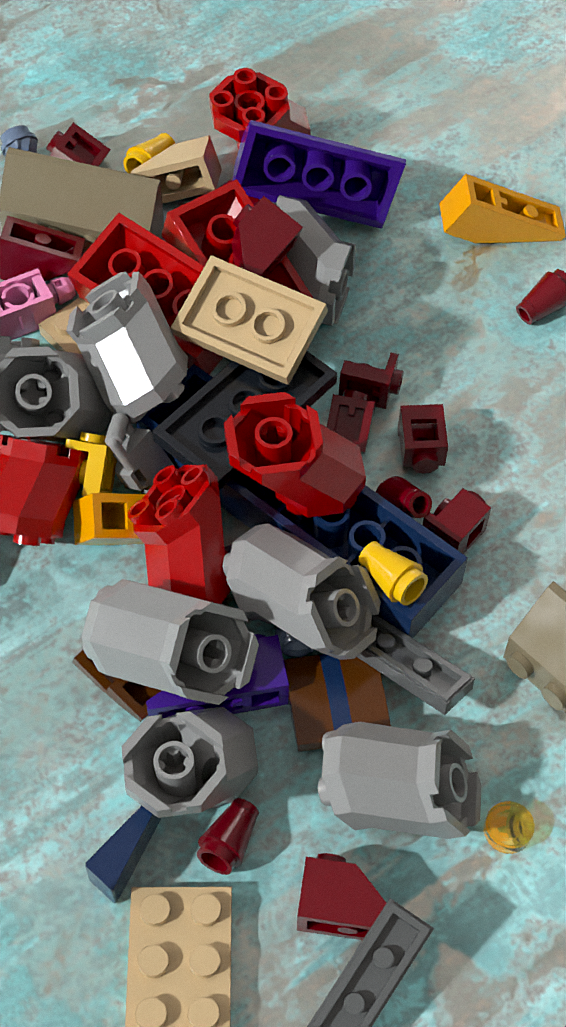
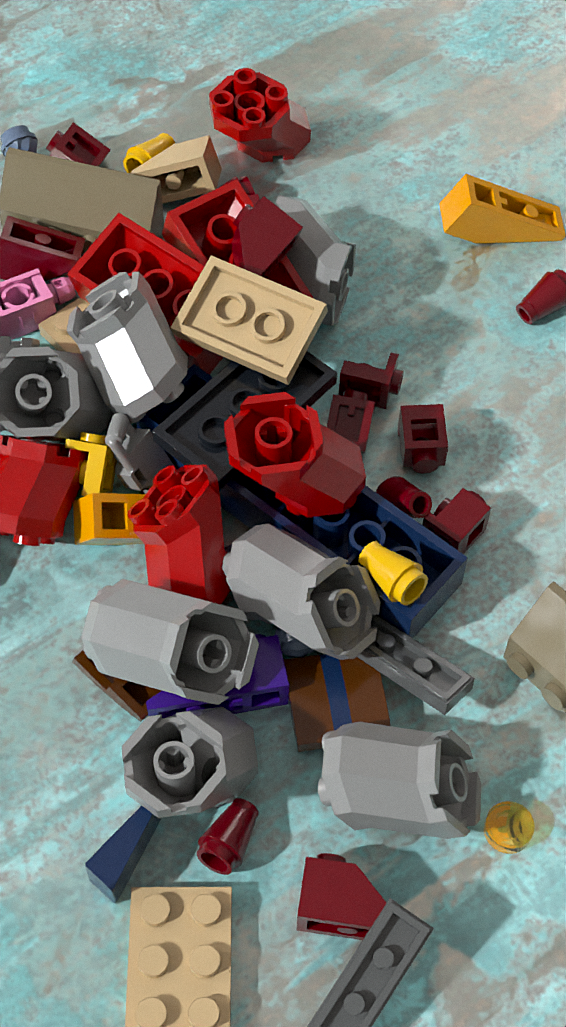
(325, 173): dark purple slope -> none

